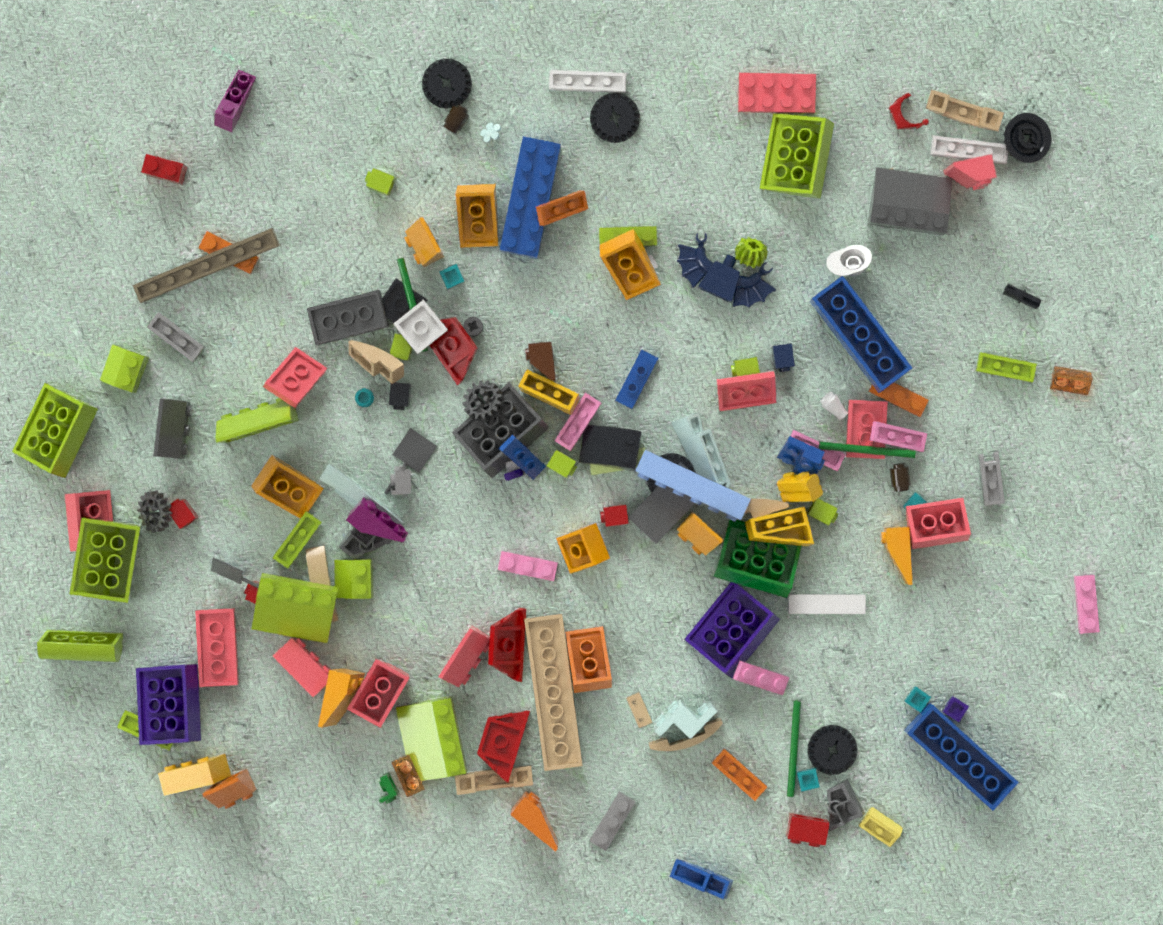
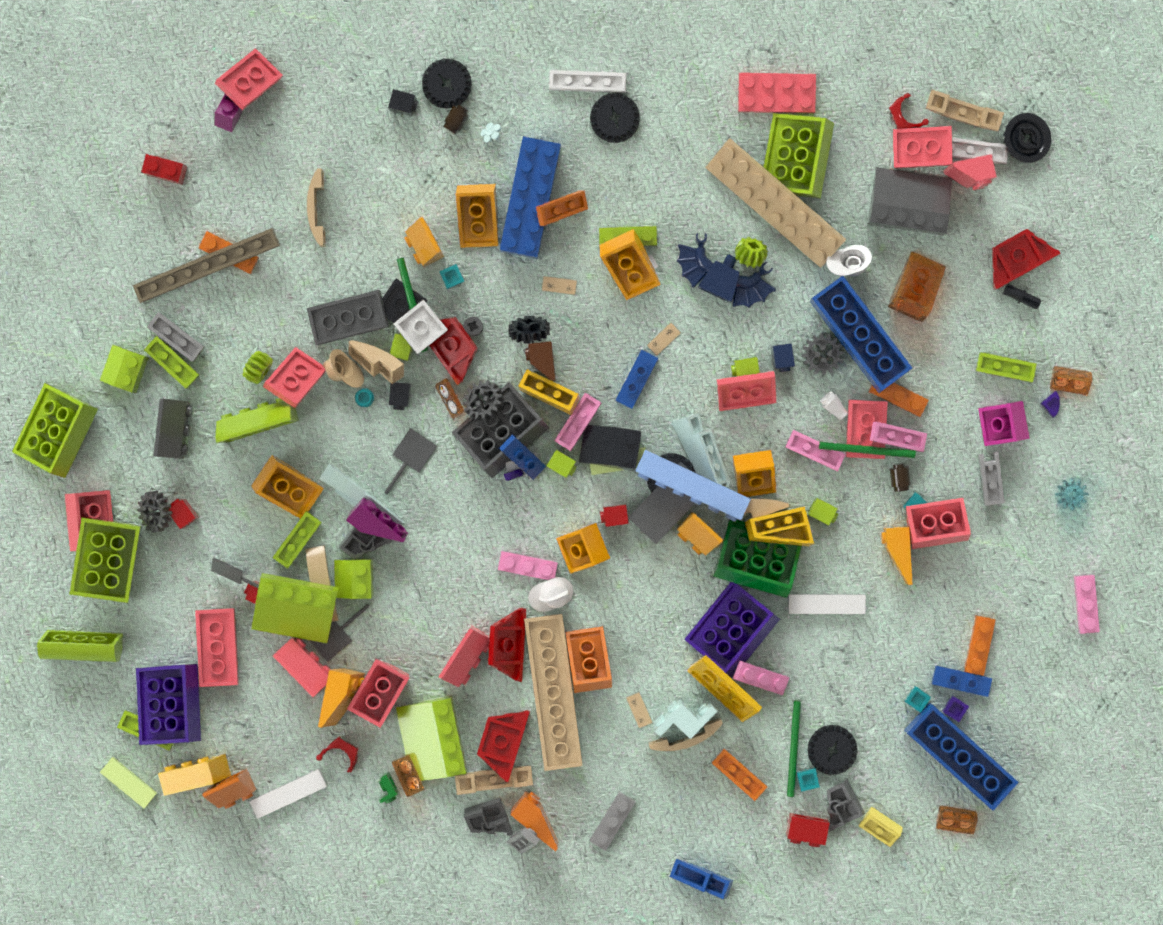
(128, 782): none -> yellowish green tile
(171, 362): none -> lime plate
(248, 79): none -> coral plate
(257, 367): none -> lime gear
(288, 793): none -> white tile
(316, 183): none -> tan slope
(337, 638): none -> dark grey piece
(341, 744): none -> red helmet
(342, 368): none -> tan piece
(380, 181): lime brick -> none
(400, 480): light grey brick -> none
(403, 102): none -> black brick
(449, 398): none -> slope
(488, 818): none -> dark grey slope
(523, 840): none -> light grey plate
(529, 329): none -> black gear
(550, 594): none -> white piece
(559, 285): none -> tan sticker
(663, 339): none -> tan sticker
(724, 688): none -> yellow tile
(755, 473): none -> light orange slope
(775, 203): none -> tan plate
(799, 487): yellow brick -> none
(802, 456): blue plate -> none
(821, 343): none -> dark grey gear
(917, 287): none -> clear orange slope
(922, 147): none -> coral plate
(956, 820): none -> clear orange slope
(961, 681): none -> blue plate
(979, 645): none -> orange plate
(1003, 423): none -> dark pink slope
(1019, 256): none -> red wing
(1052, 404): none -> dark purple tile
(1075, 501): none -> clear light blue gear

